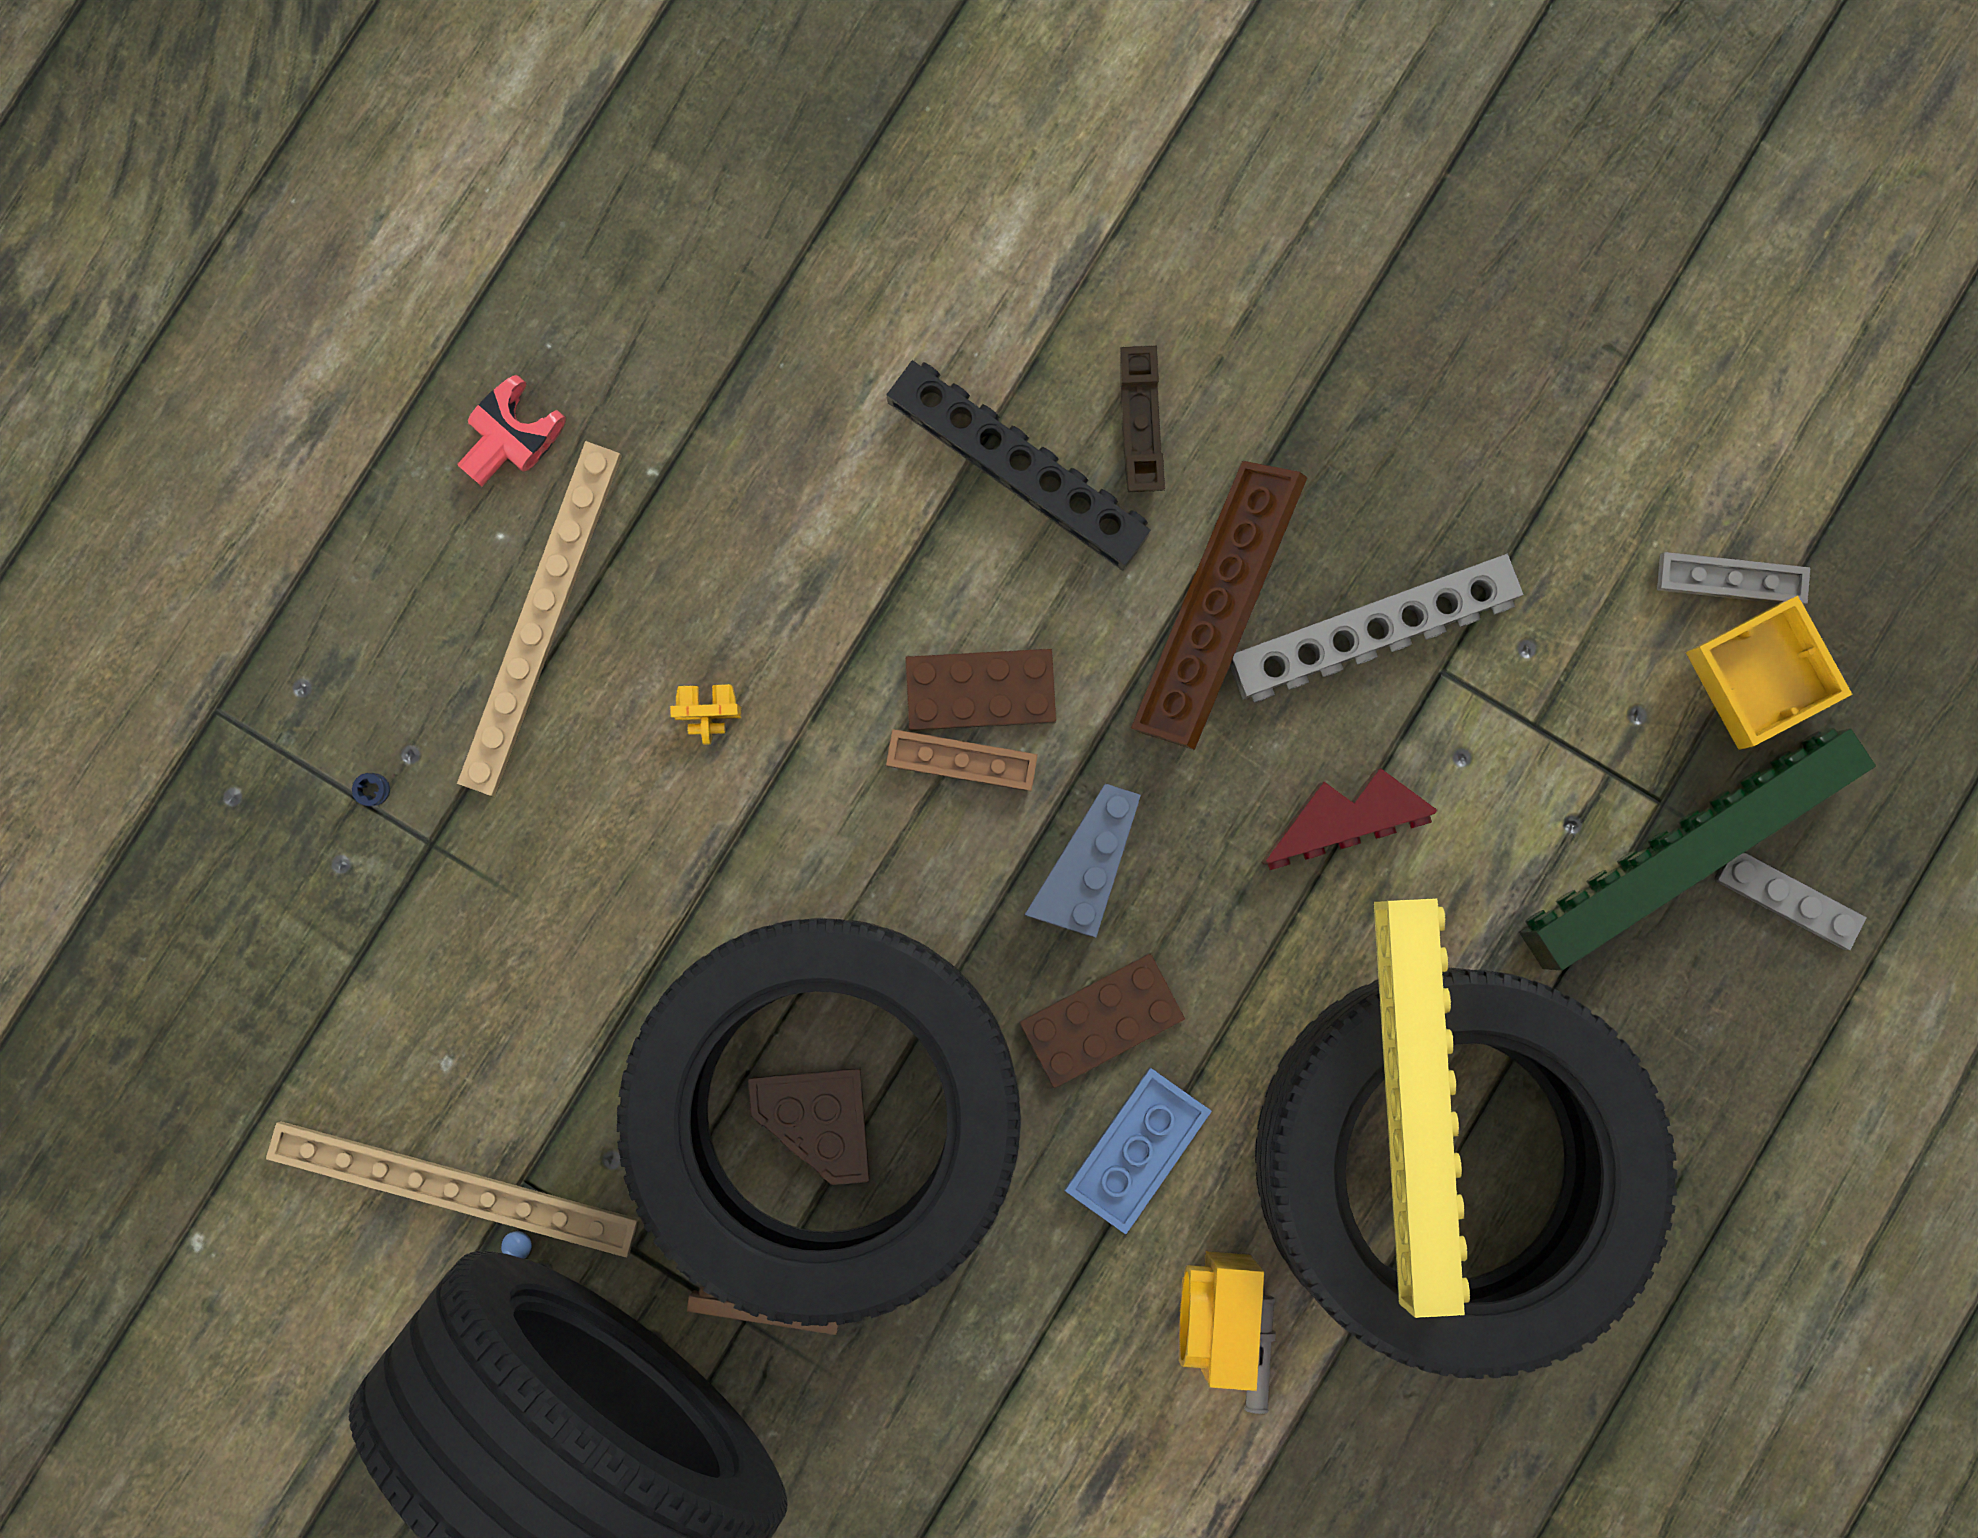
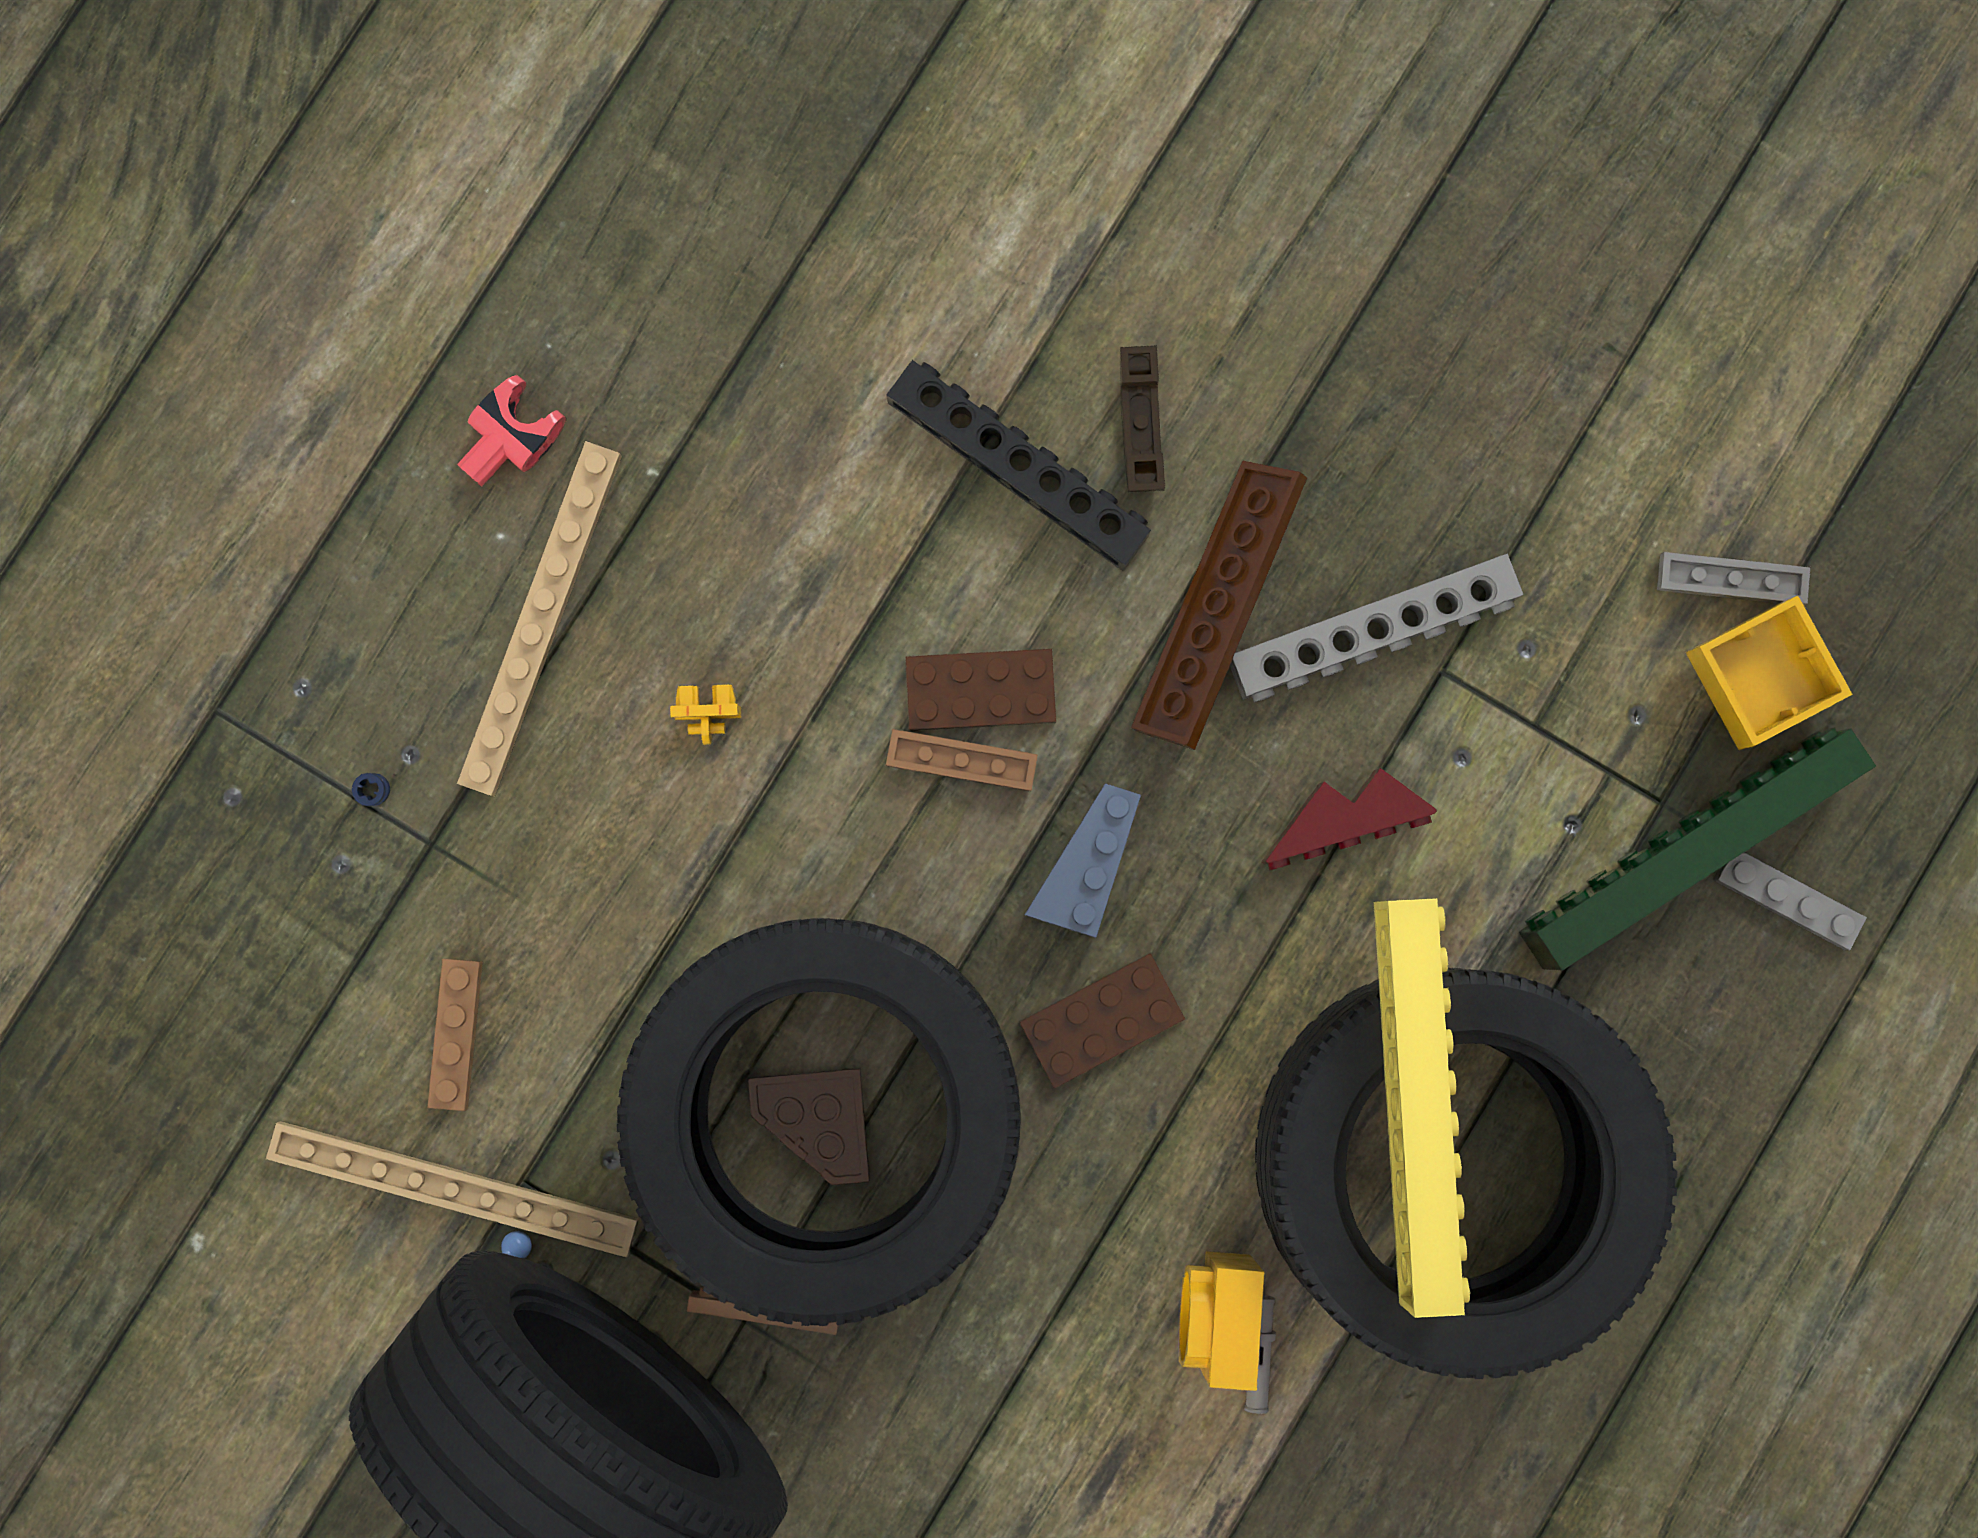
(455, 1034): none -> medium nougat plate
(1137, 1150): medium blue plate -> none

